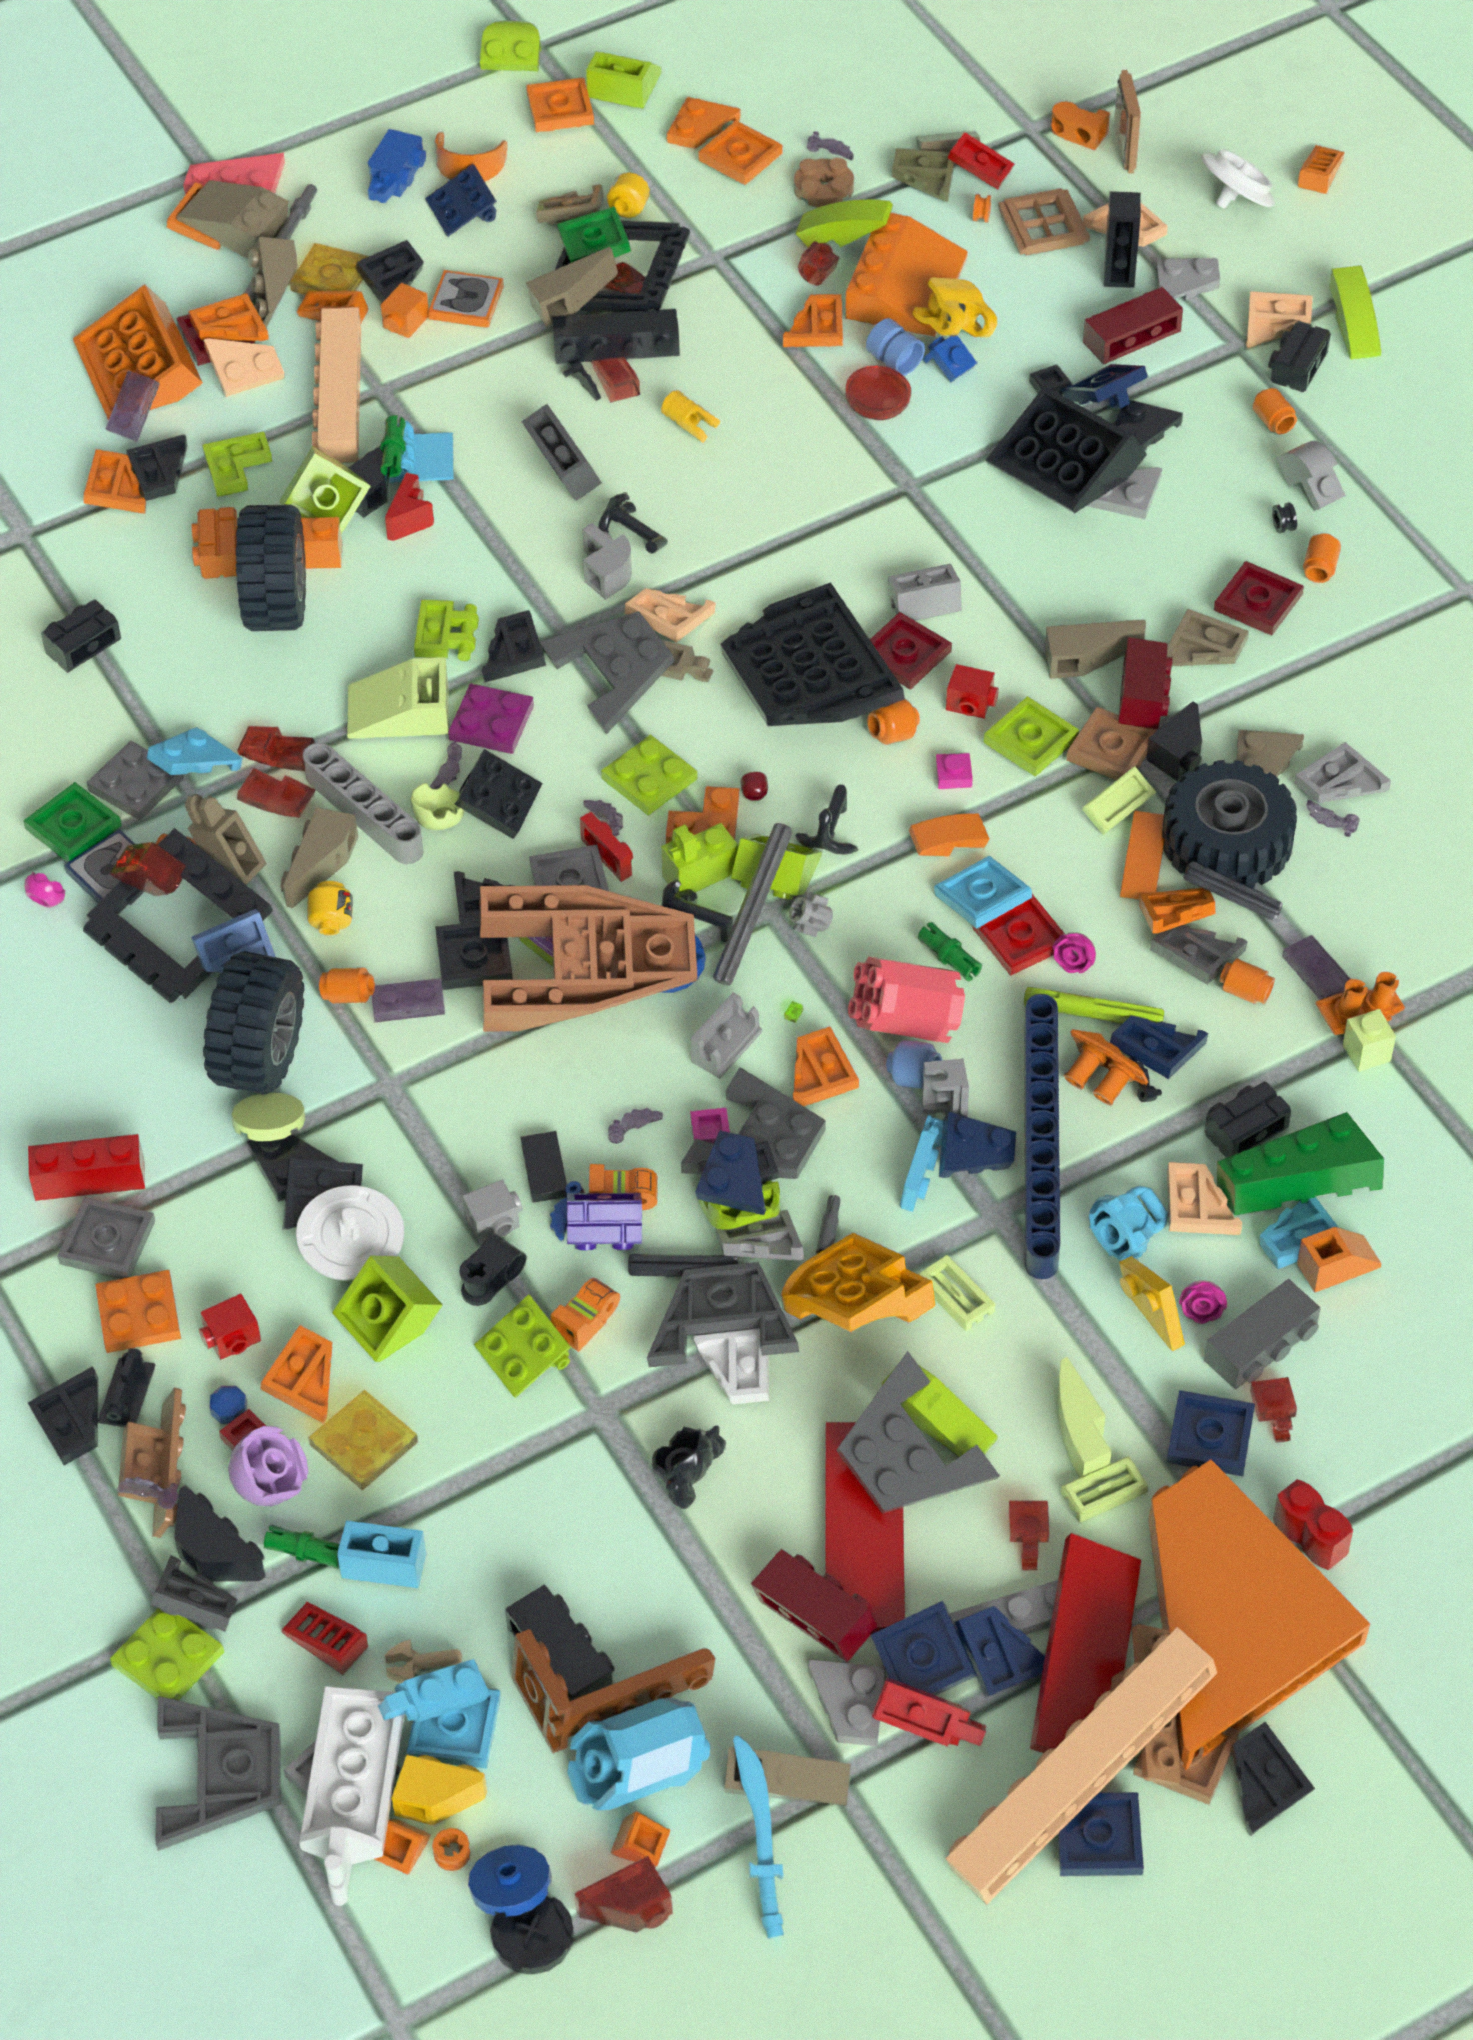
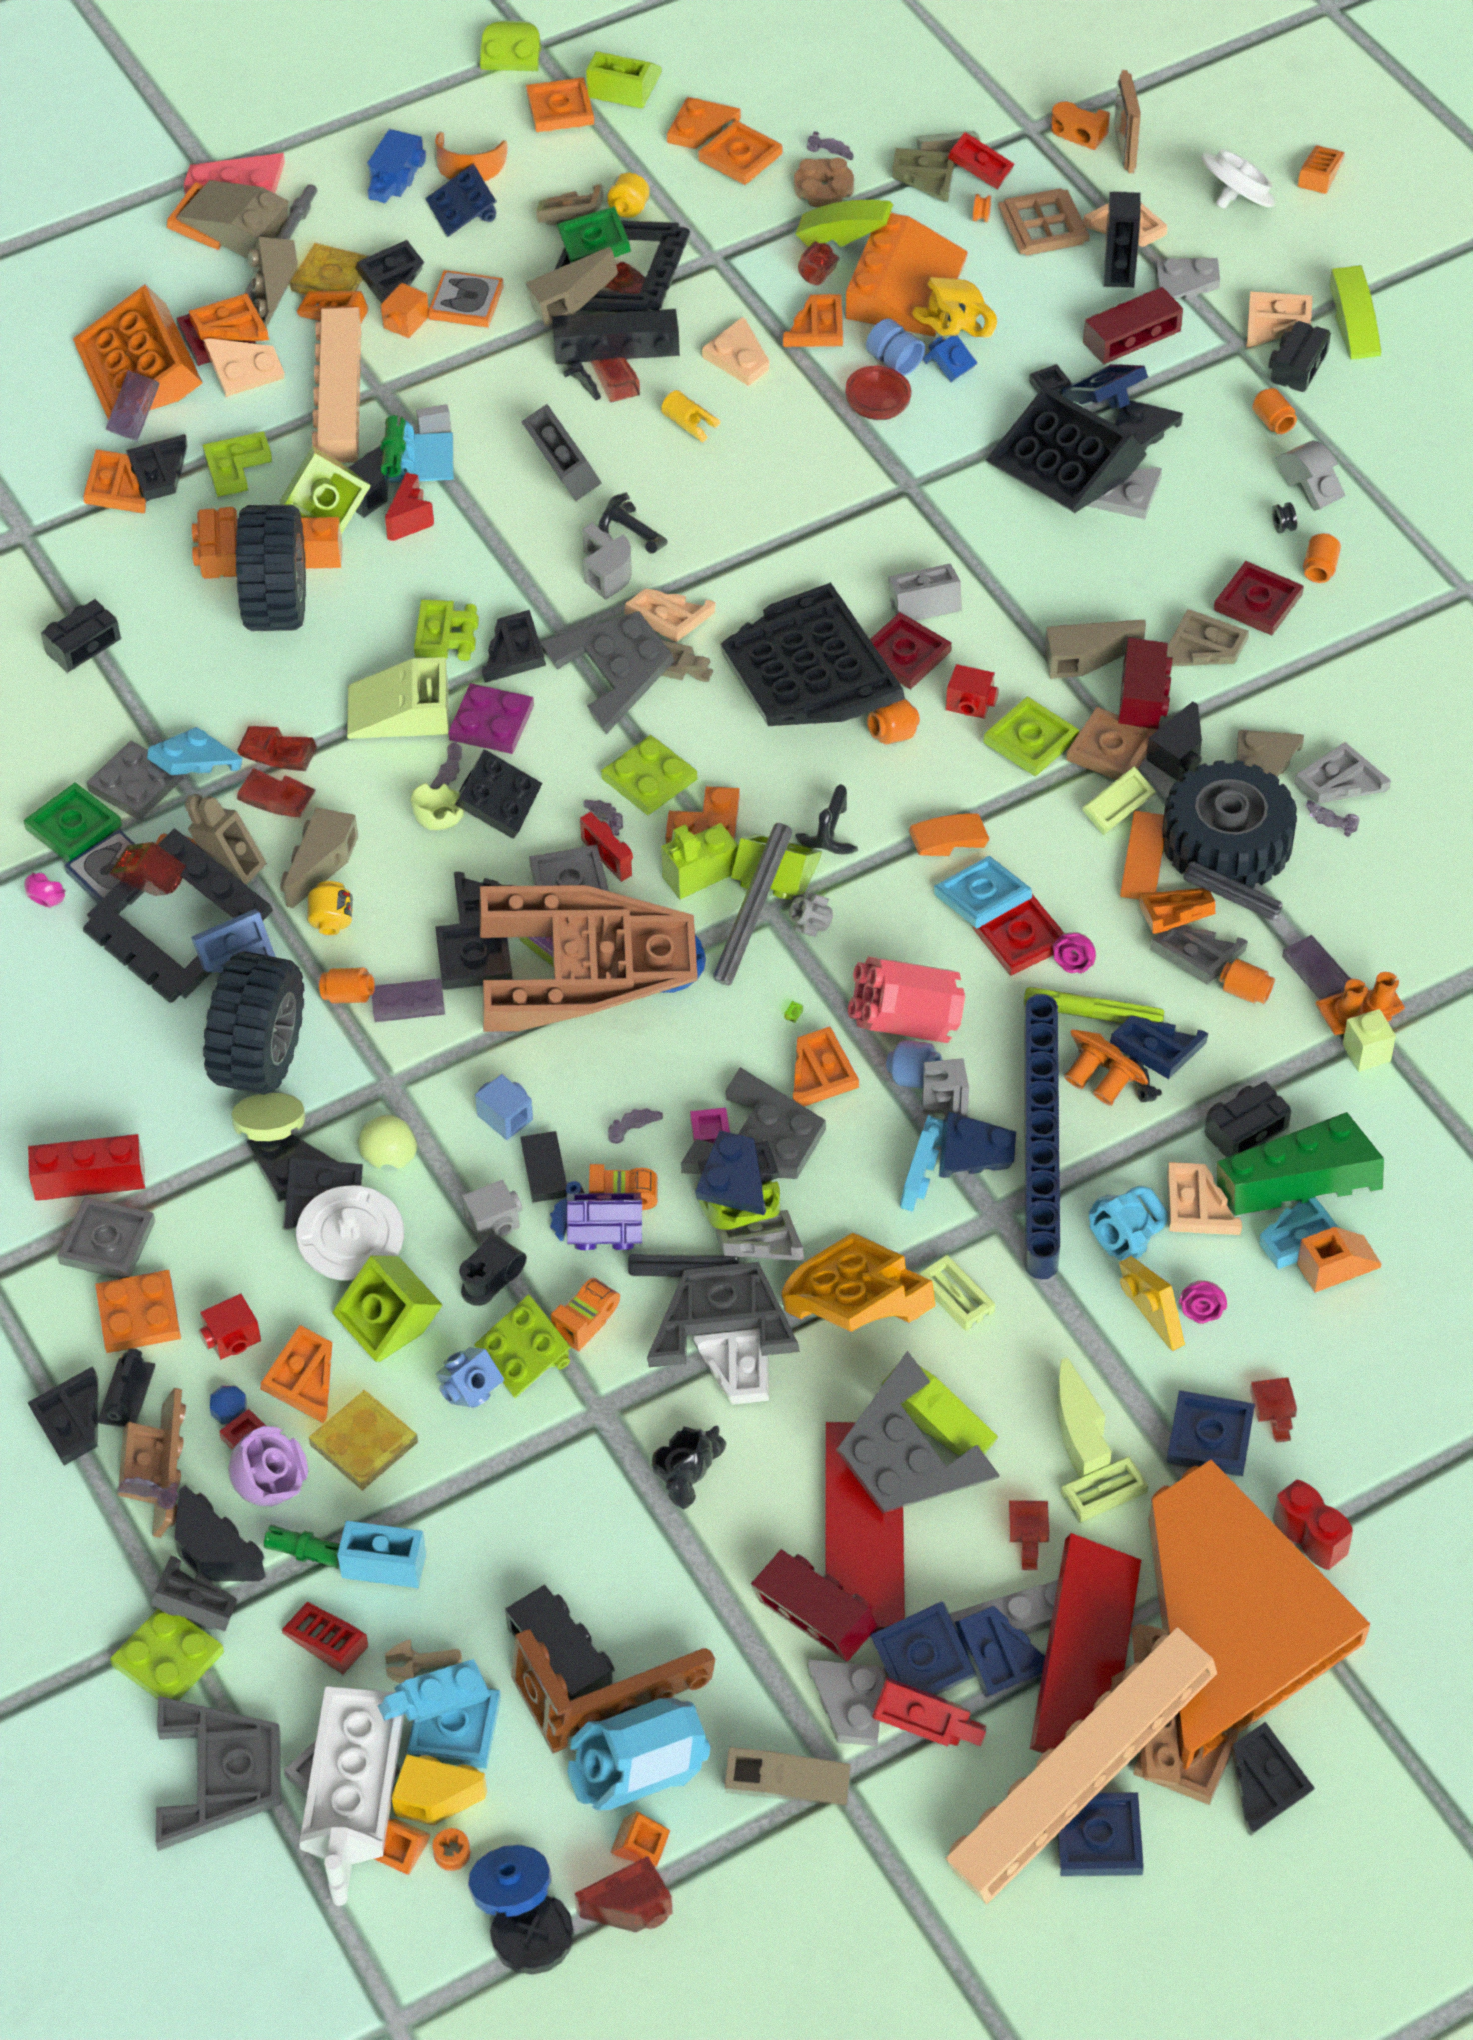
(356, 795): light grey beam -> none
(387, 1141): none -> yellowish green hair
(434, 419): none -> light grey tile
(468, 1377): none -> medium blue brick
(504, 1106): none -> medium blue brick
(682, 902): black piece -> none
(725, 1036): light grey hinge -> none
(738, 353): none -> light nougat wing
(754, 786): dark red hinge -> none
(756, 1790): medium azure sword -> none
(829, 1224): dark grey pin -> none
(949, 951): green pin -> none
(954, 771): dark pink plate -> none
(1262, 1334): dark grey brick -> none

